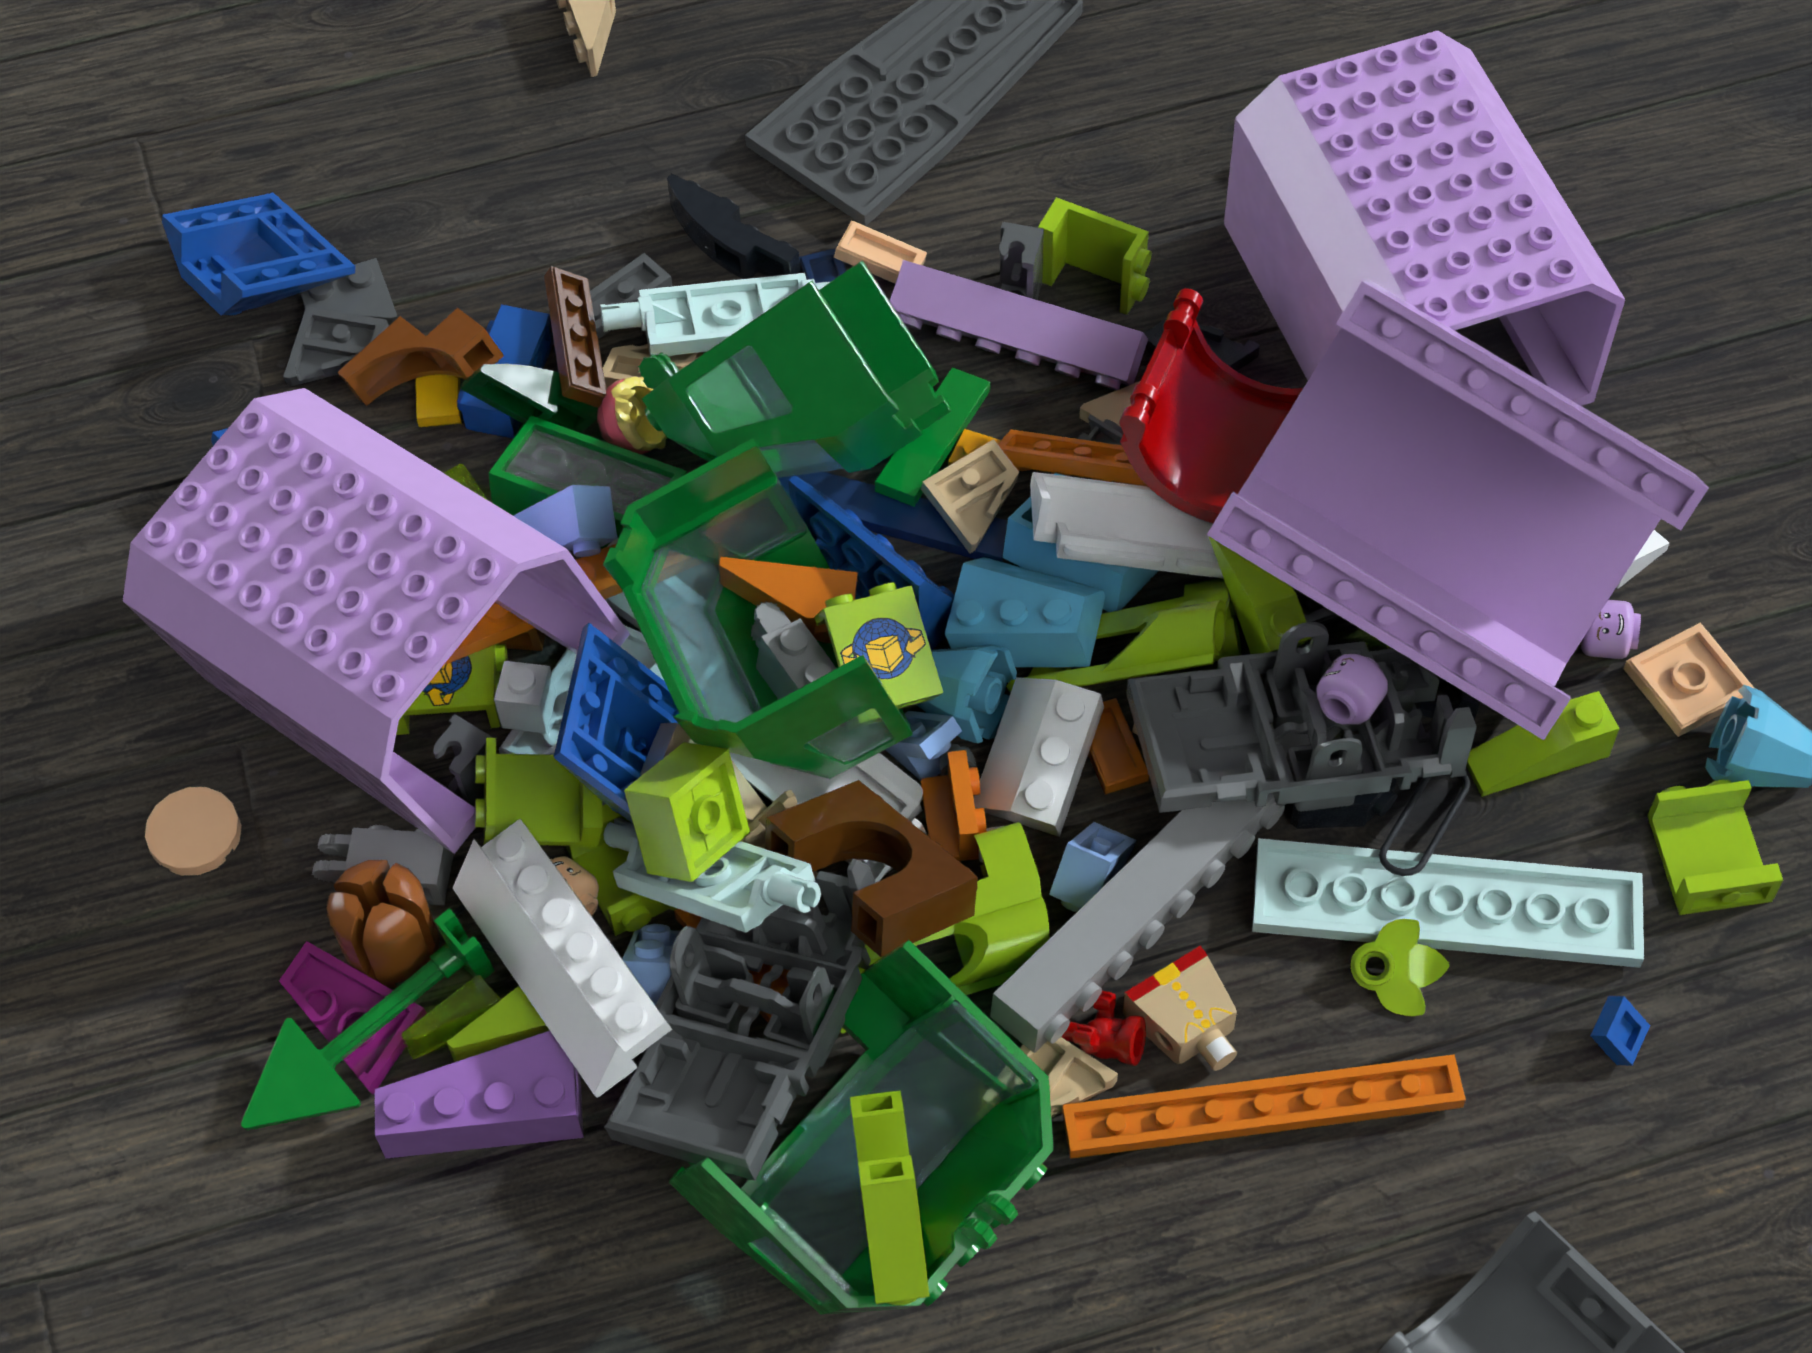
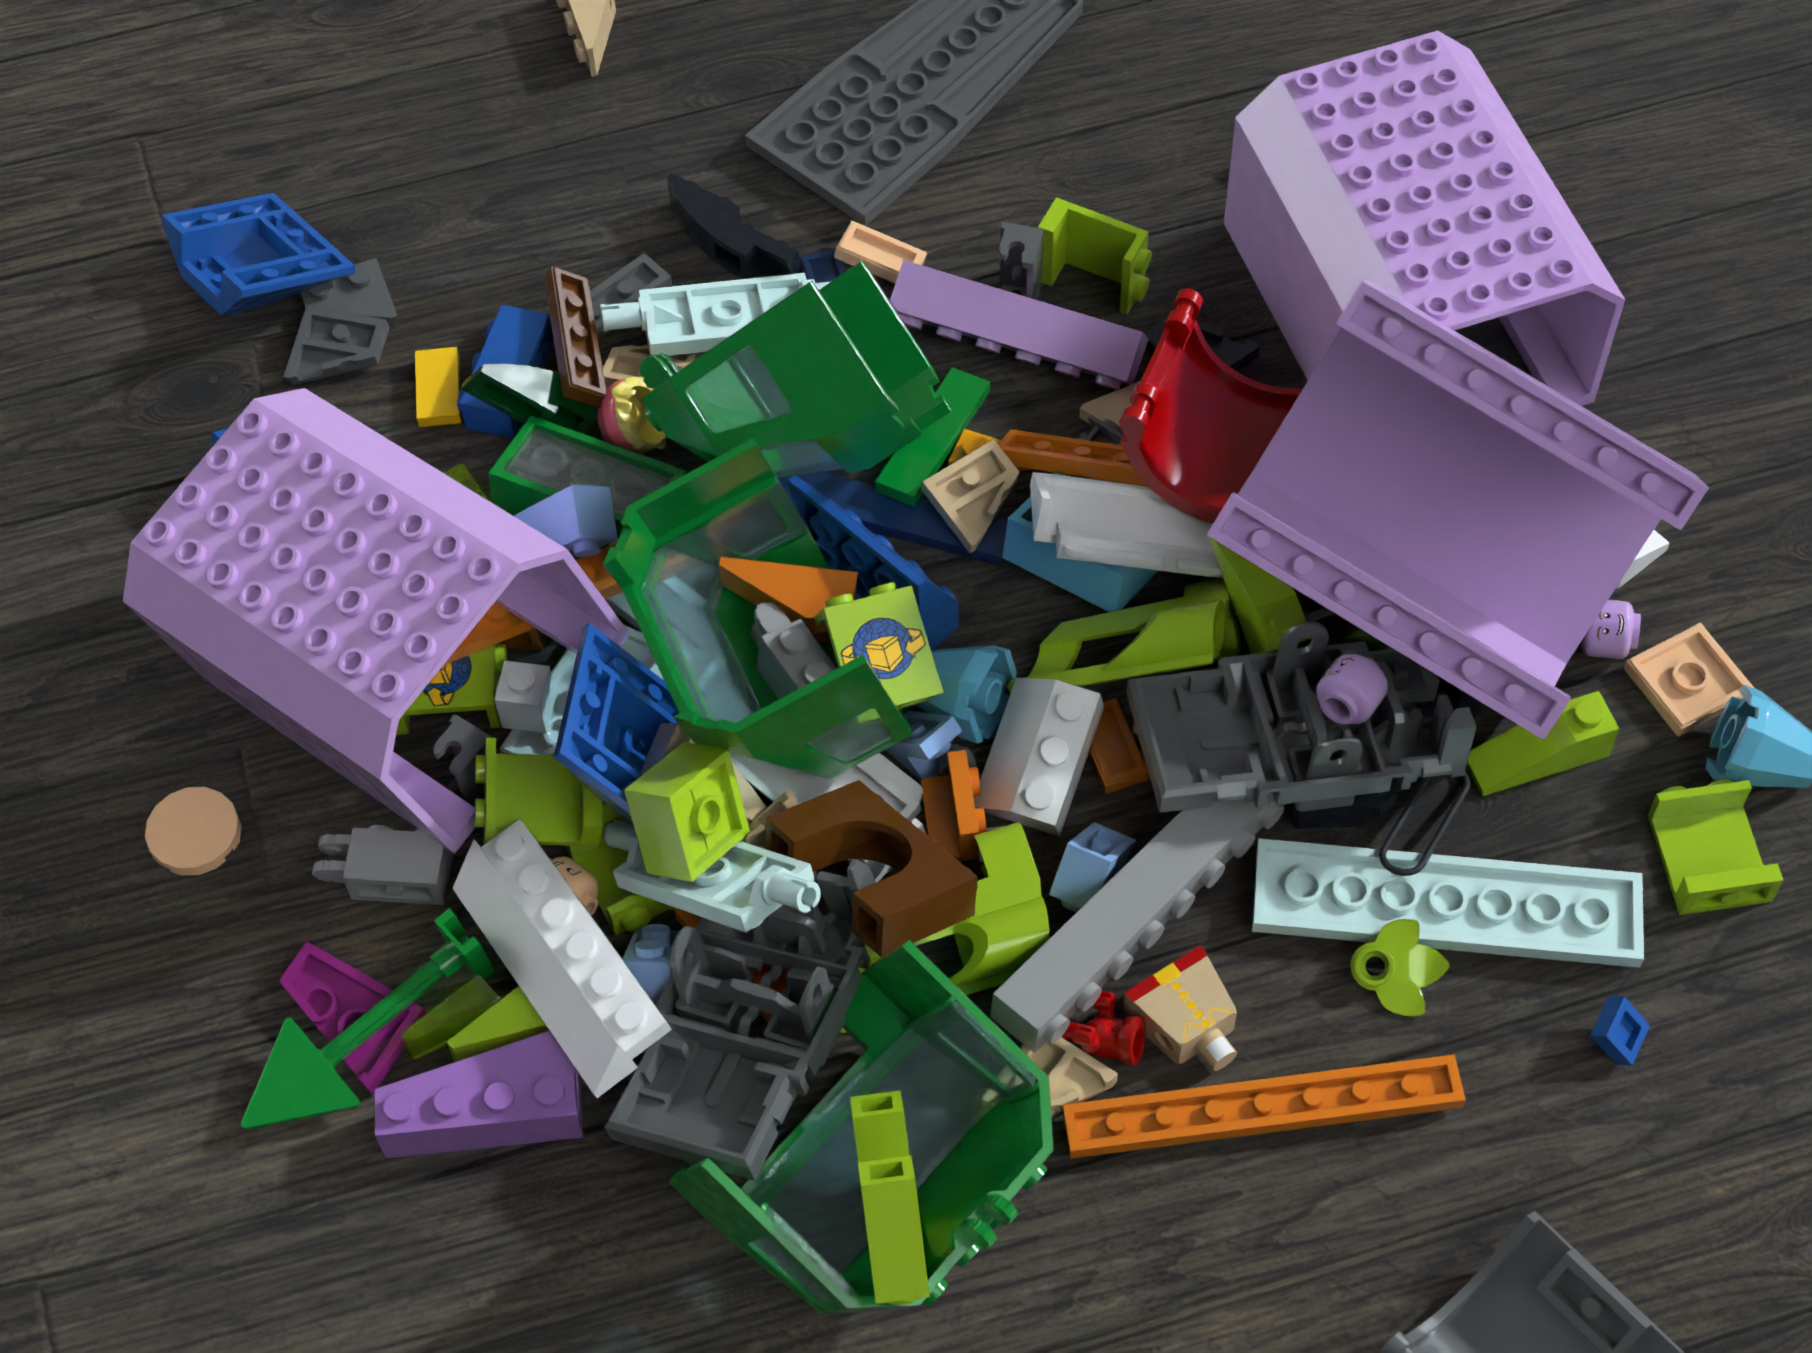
(382, 921): dark orange cylinder -> none
(404, 353): dark orange arch -> none
(1025, 611): medium azure wedge -> none

